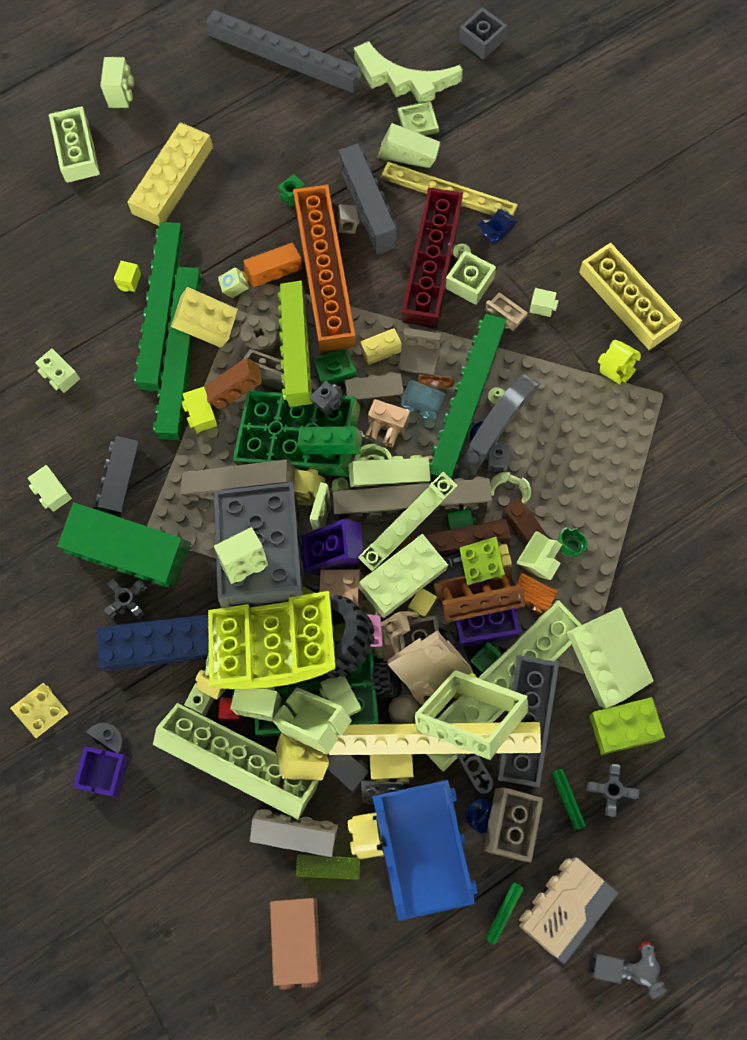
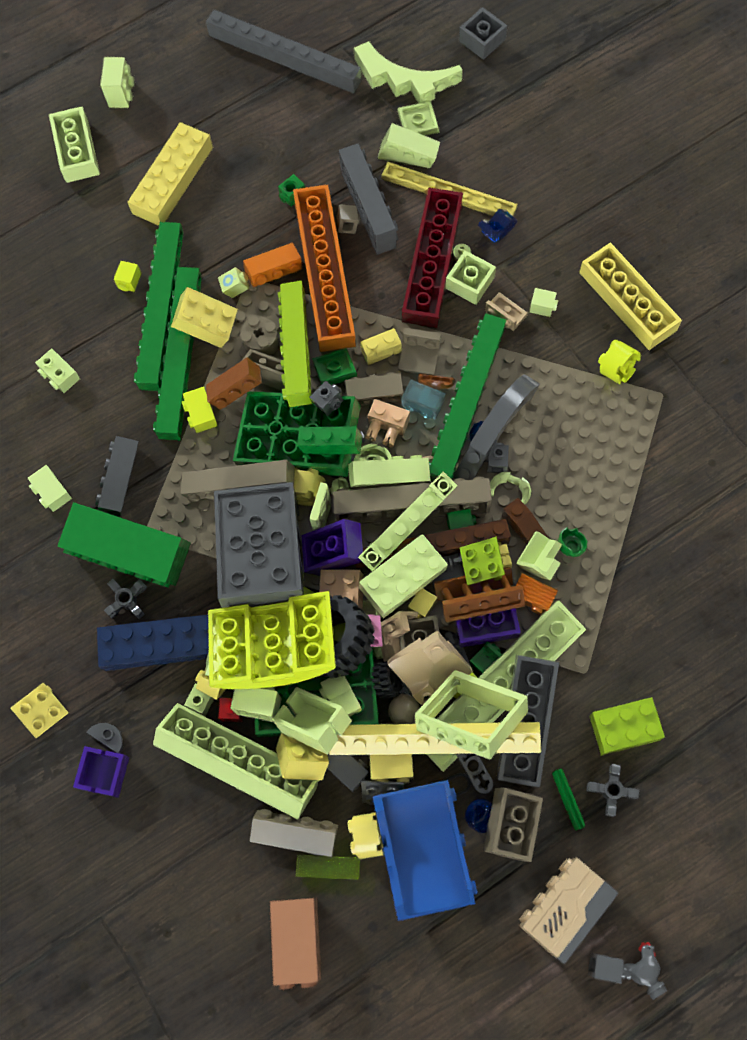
(241, 555): yellowish green brick -> none
(494, 395): yellowish green tile -> none
(504, 913): green axle -> none
(610, 658): yellowish green slope -> none

